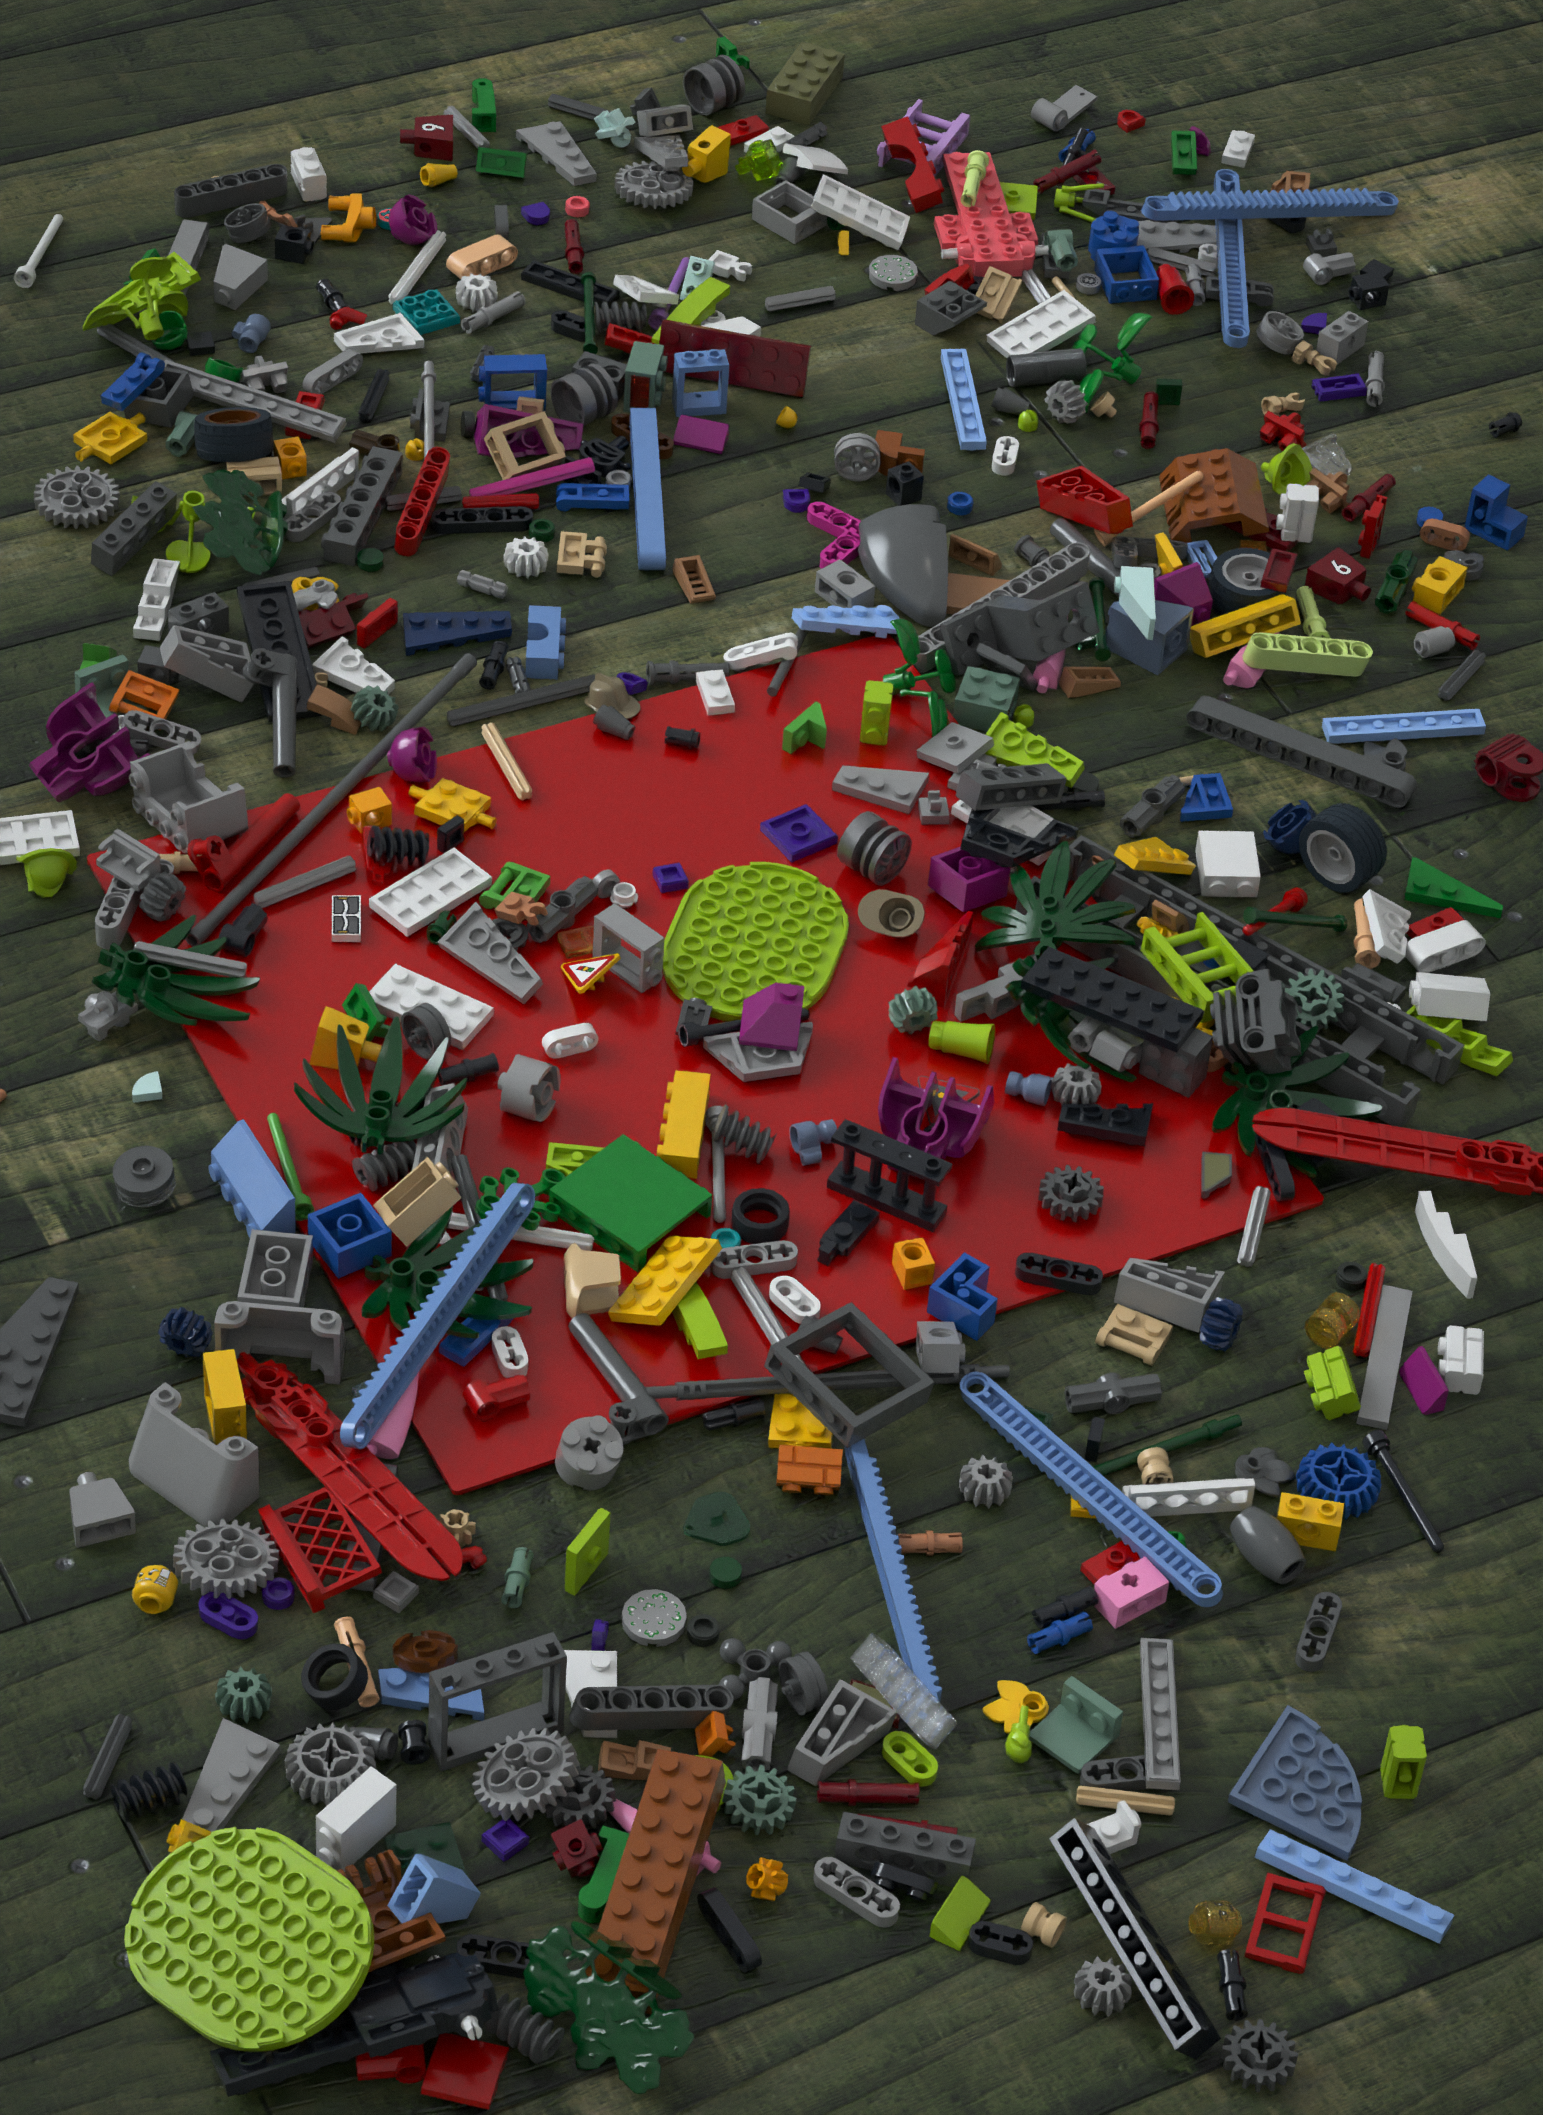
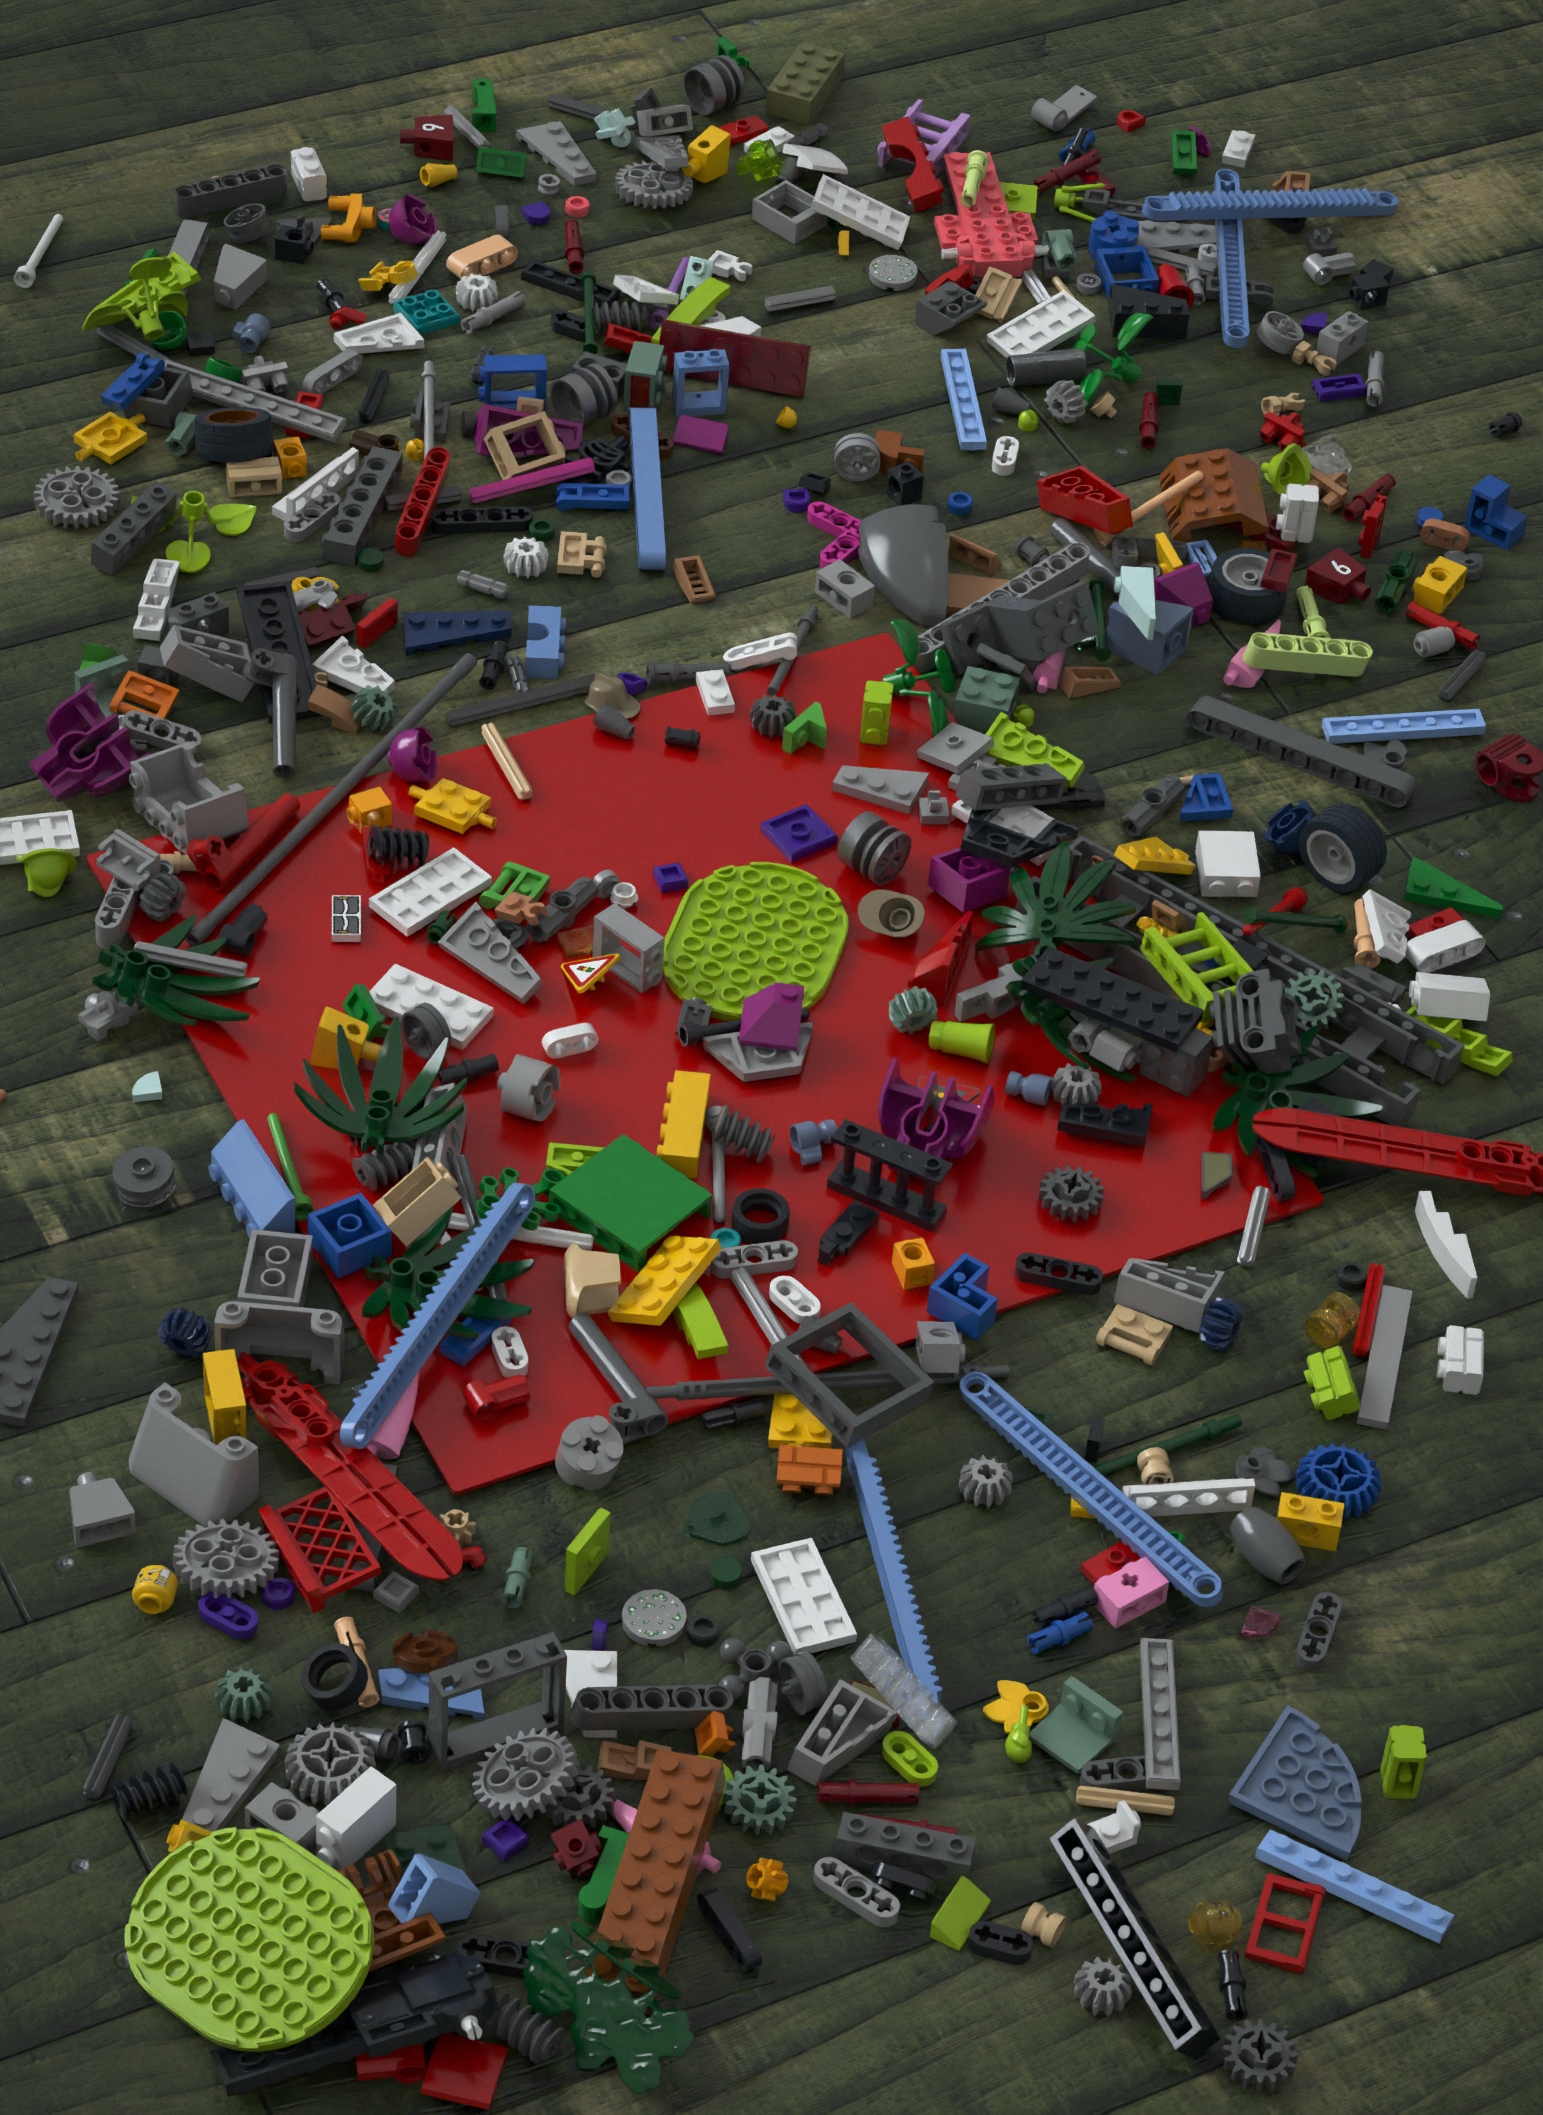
(234, 524): dark green plant -> none
(283, 1813): none -> light grey brick
(285, 219): nougat piece -> none
(304, 881): light grey axle -> none
(397, 274): none -> yellow piece
(450, 834): black tile -> none
(513, 500): red axle -> none
(548, 184): none -> light grey bush
(772, 715): none -> dark grey gear
(803, 1597): none -> white plate
(848, 620): light blue wing -> none
(931, 1543): nougat pin -> none
(1113, 1393): dark grey piece -> none
(1168, 312): none -> black wedge
(1238, 626): yellow brick -> none
(1260, 1623): none -> clear pink tile
(1377, 1445): black piece -> none
(1424, 1382): magenta slope -> none

